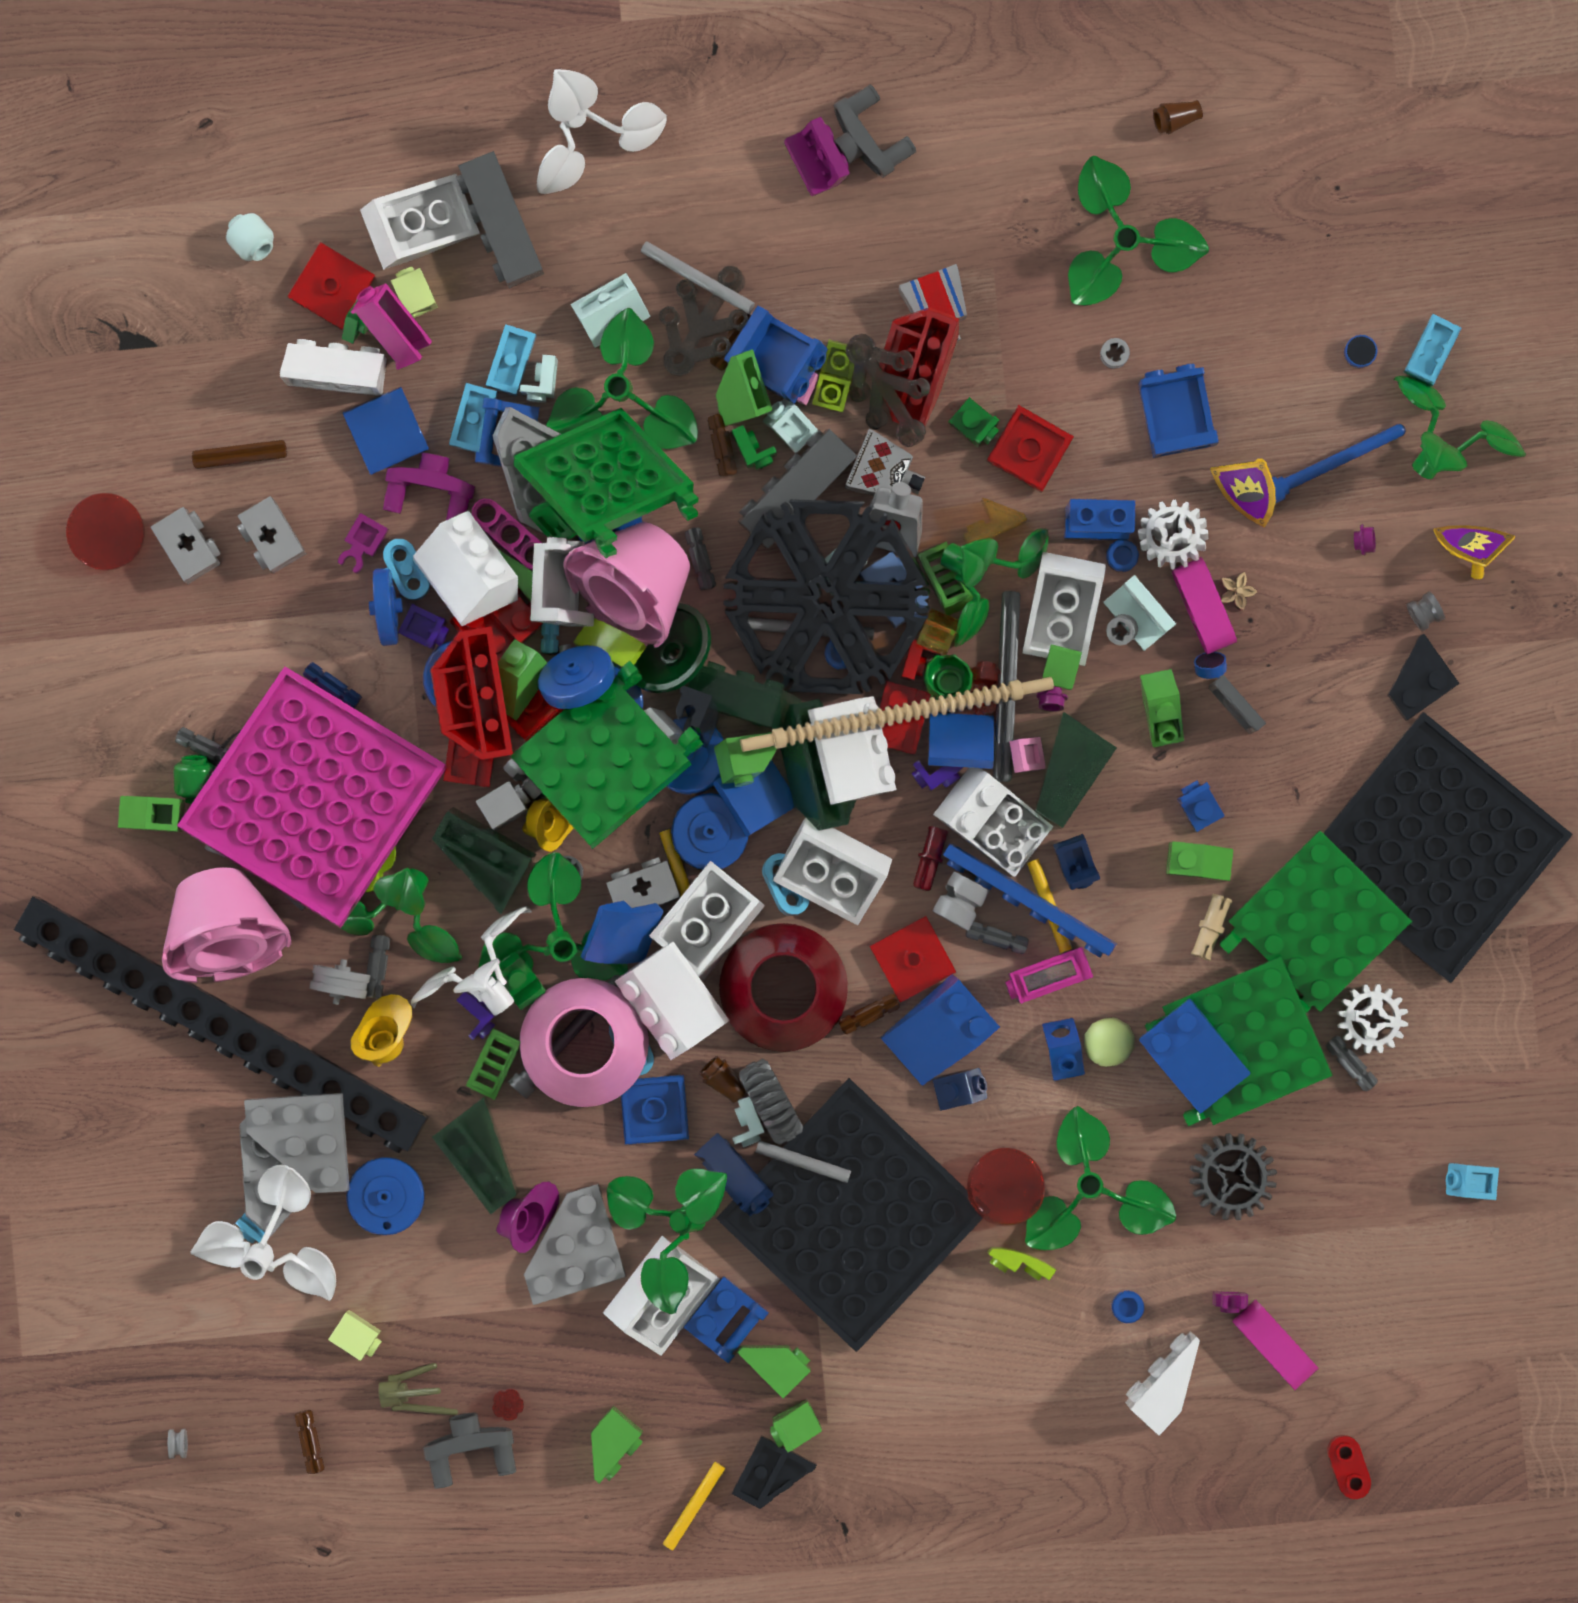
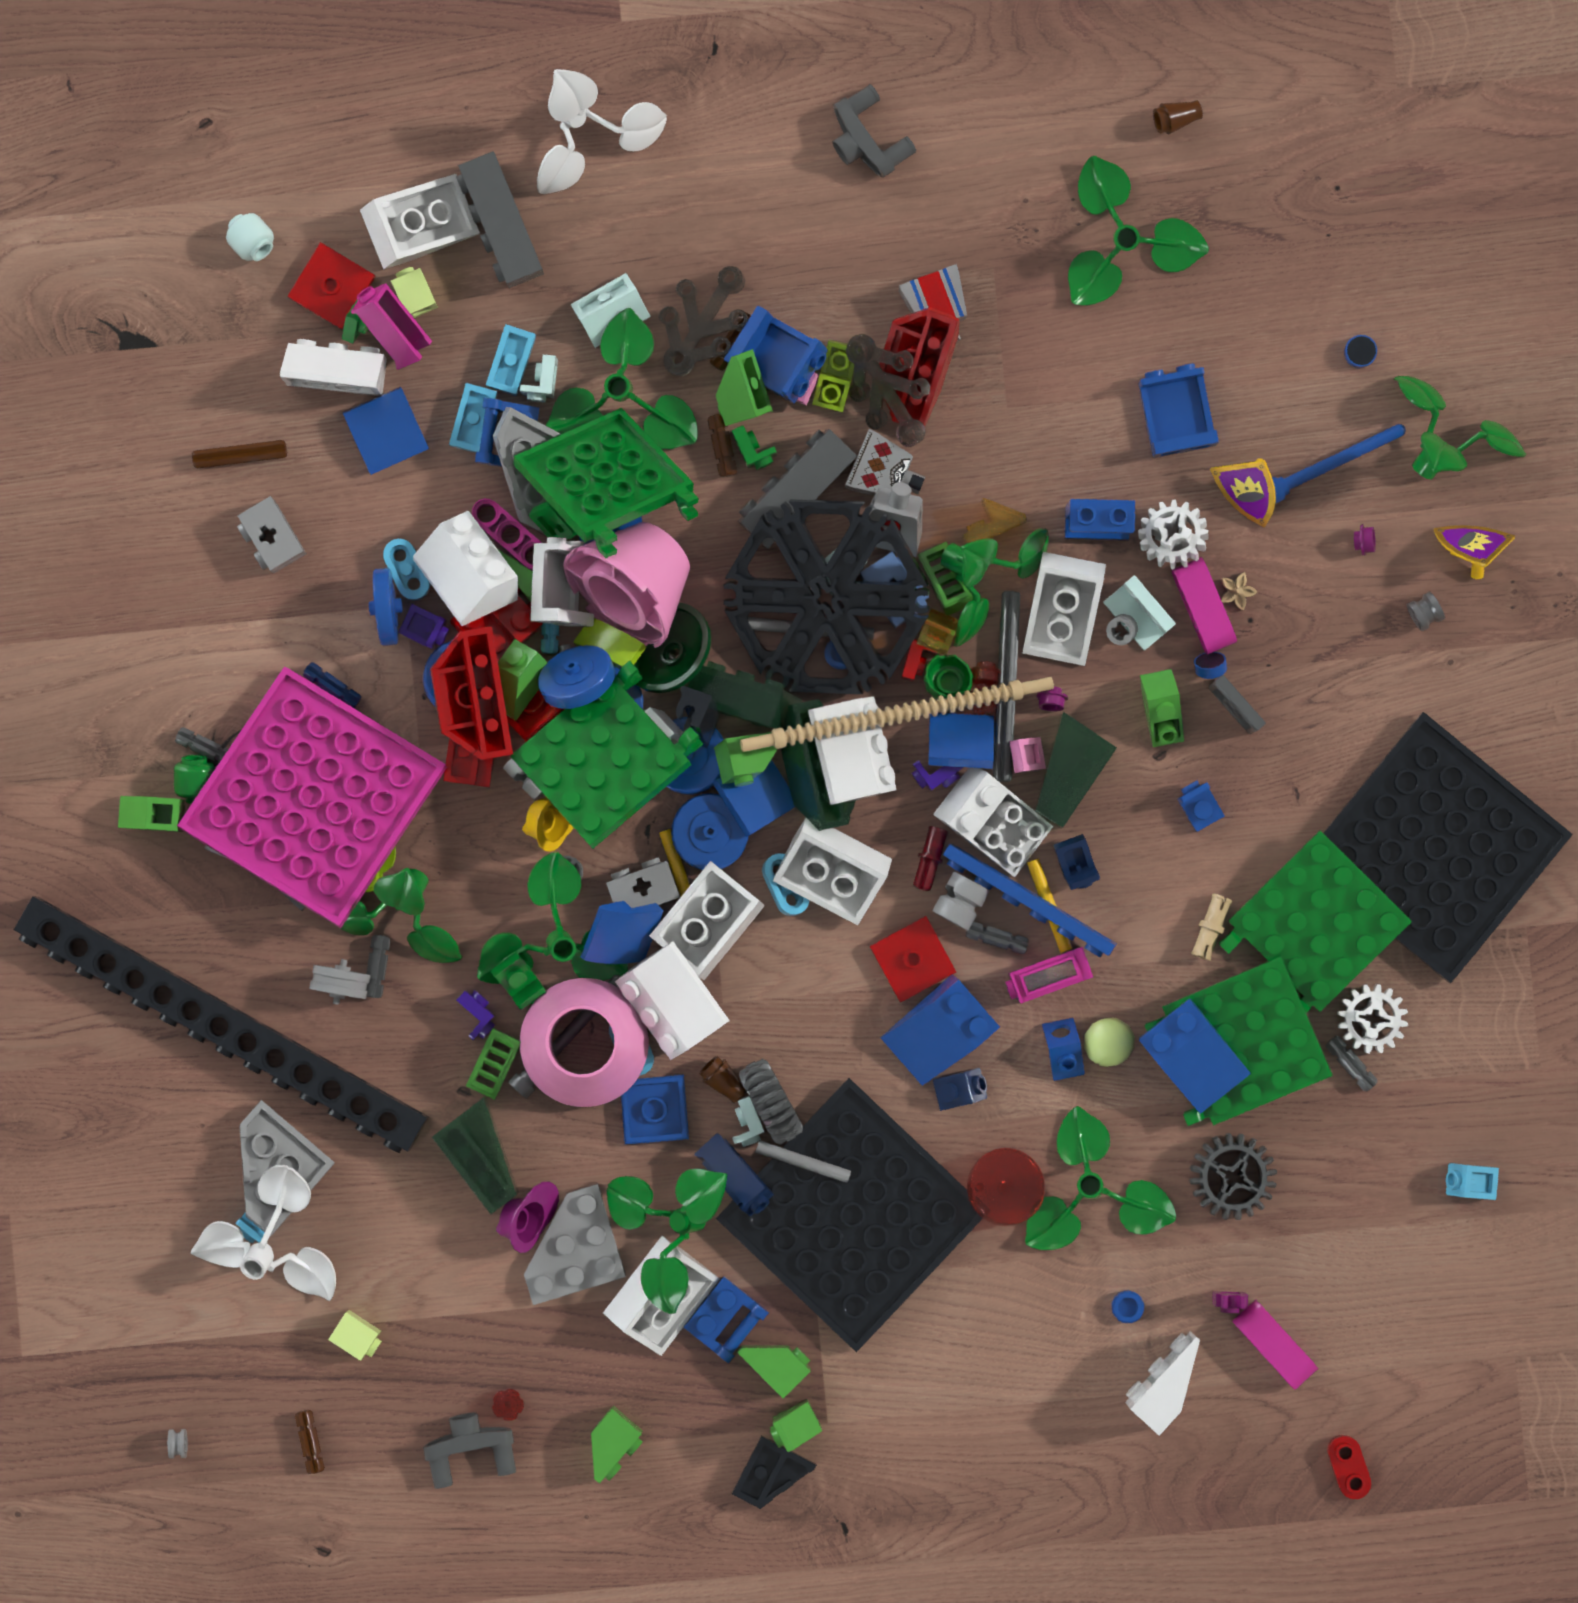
(105, 531): clear red wheel -> none
(188, 563): light grey brick -> none
(221, 928): bright pink cone -> none
(304, 1135): light grey plate -> none
(364, 537): magenta plate -> none
(382, 1030): yellow piece -> none
(385, 1196): blue wheel -> none
(394, 1393): olive plant -> none
(432, 474): magenta connector -> none
(484, 855): clear green wedge -> none
(491, 991): white plant -> none
(504, 805): light grey brick -> none
(693, 1506): yellow bar -> none
(697, 277): light grey bar -> none
(700, 558): dark grey axle -> none
(737, 991): dark red cone -> none
(790, 424): light aqua bracket -> none
(817, 157): magenta bracket -> none
(869, 1014): reddish brown axle -> none
(906, 735): red plate -> none
(975, 423): green bracket -> none
(1012, 1259): lime slope -> none
(1030, 448): red plate -> none
(1062, 666): bright green slope -> none
(1122, 555): blue tile -> none
(1123, 357): light grey bush -> none
(1199, 861): bright green slope -> none
(1421, 680): black wing -> none
(1432, 349): medium azure plate -> none

